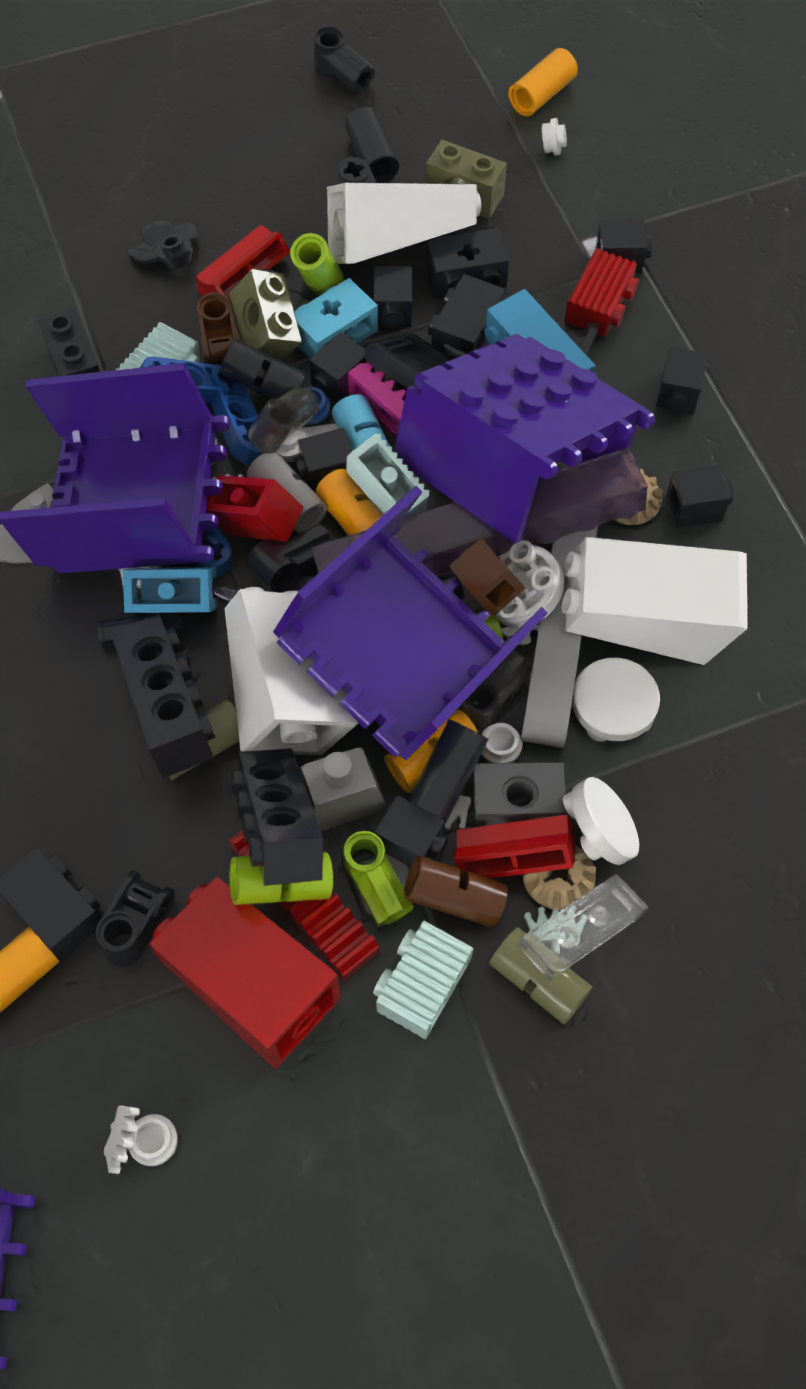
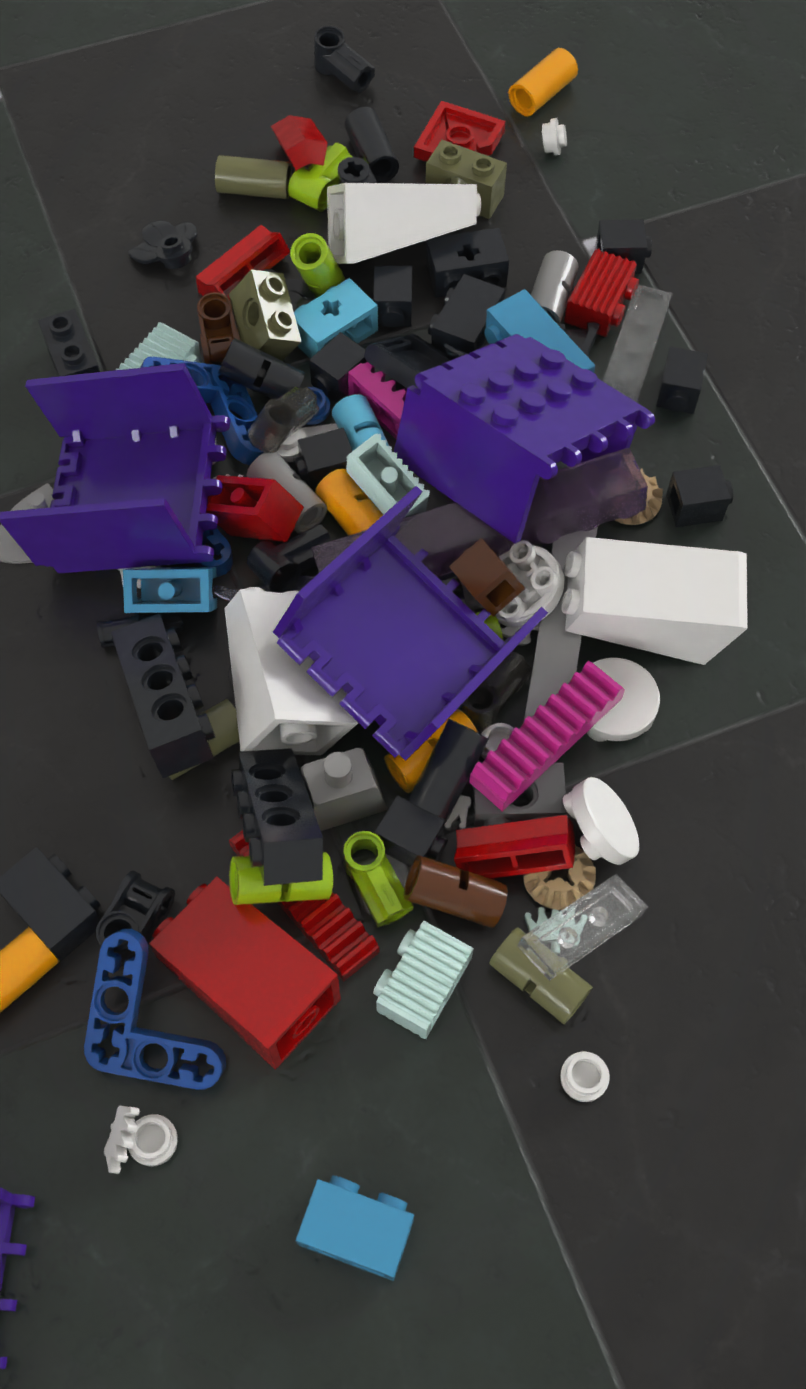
(131, 1039): none -> blue beam
(252, 176): none -> olive pin
(300, 141): none -> red piece
(311, 183): none -> lime piece
(355, 1227): none -> dark azure brick
(461, 128): none -> red plate
(546, 736): none -> dark pink gear
(555, 283): none -> light grey pin
(584, 1076): none -> white plate
(637, 341): none -> clear tile

